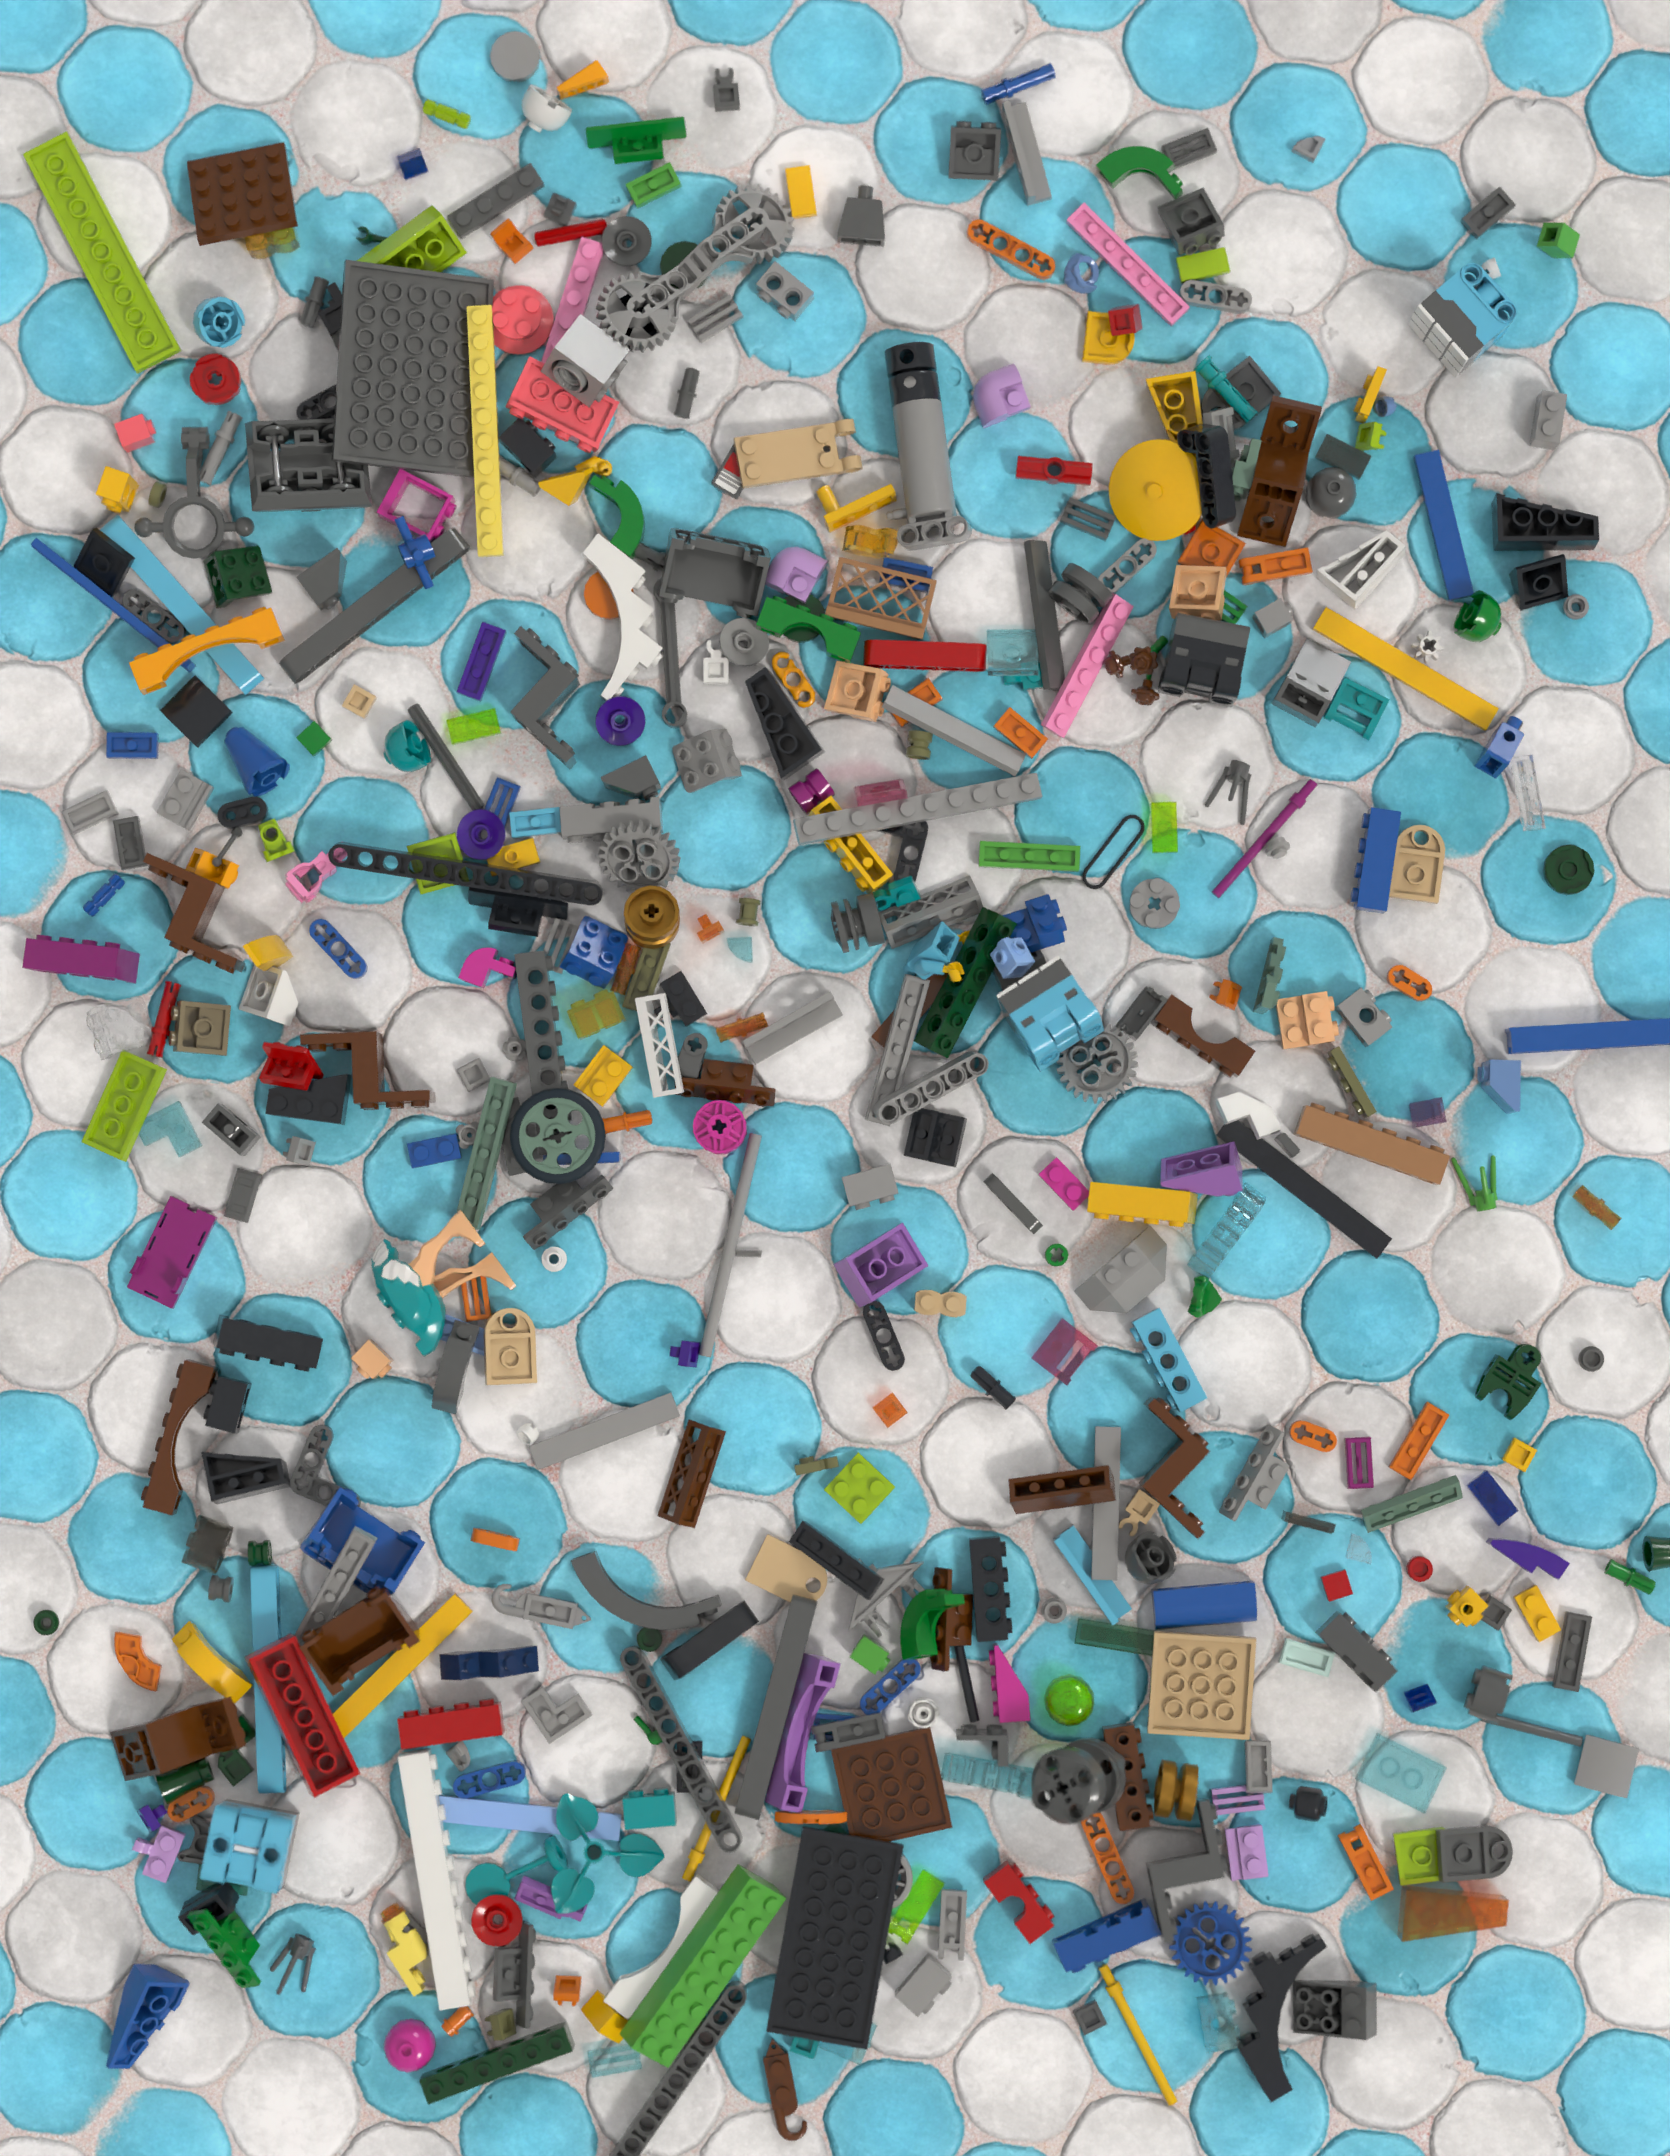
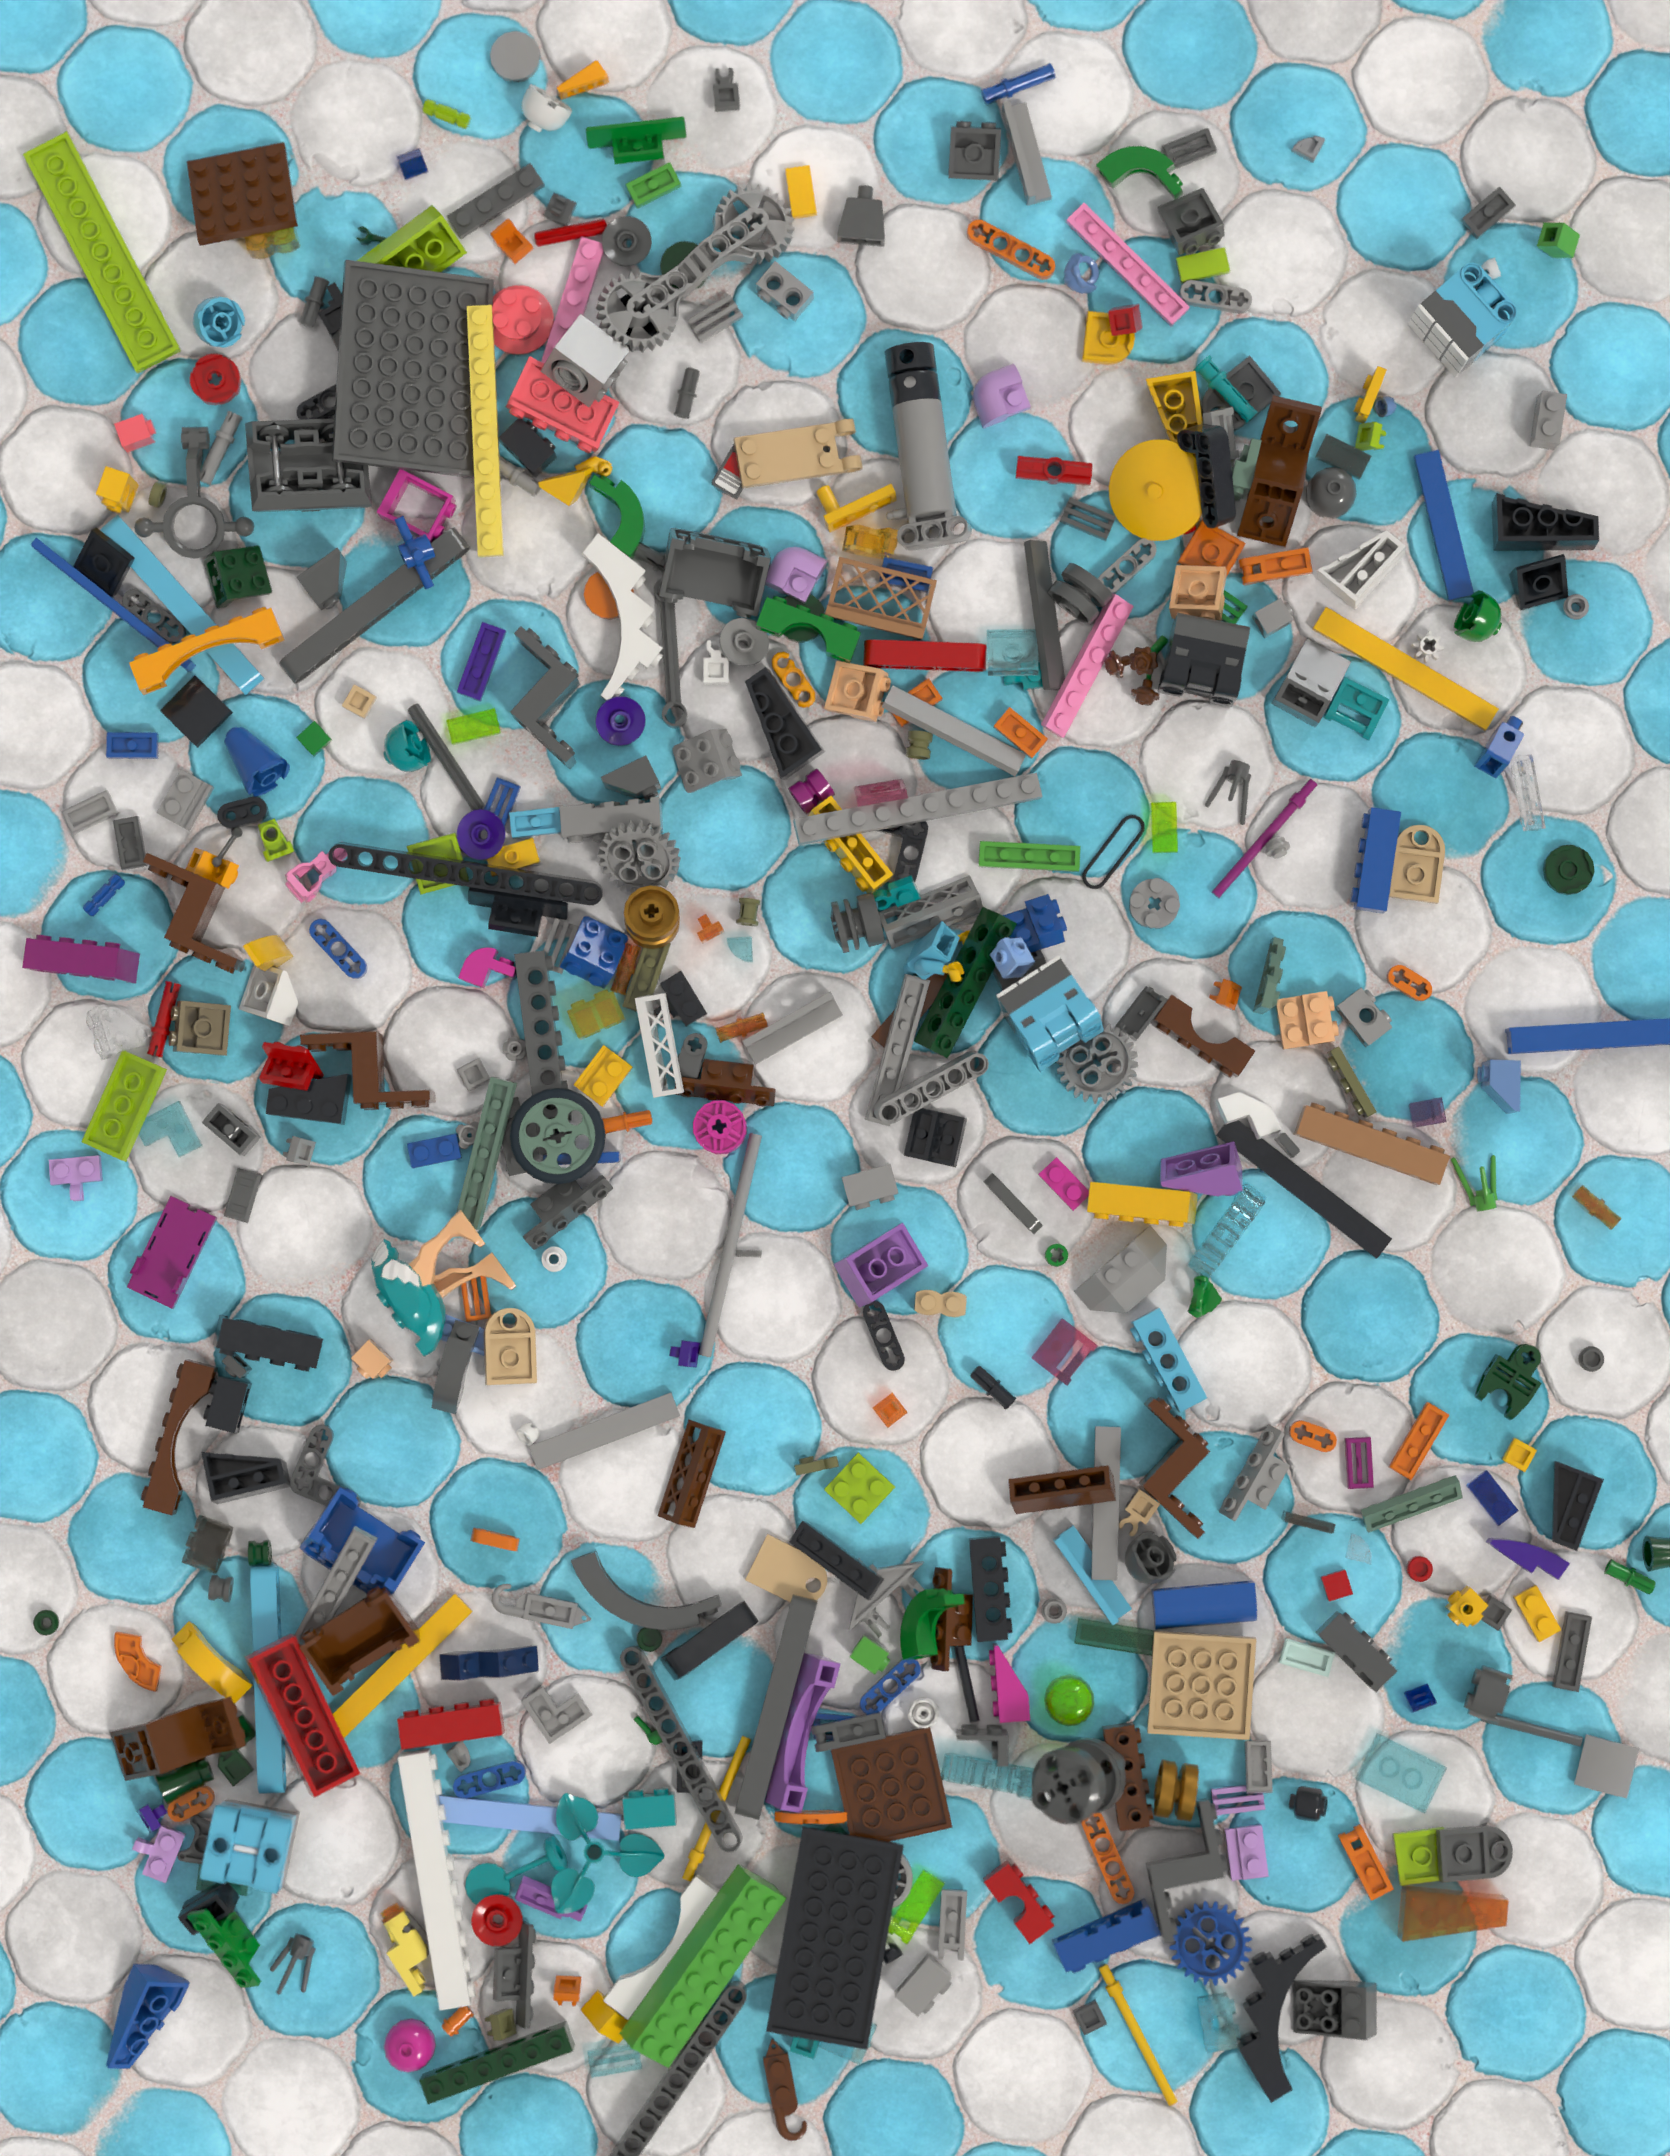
(75, 1172): none -> lavender plate
(236, 1366): none -> dark grey plate
(1572, 1504): none -> black wedge

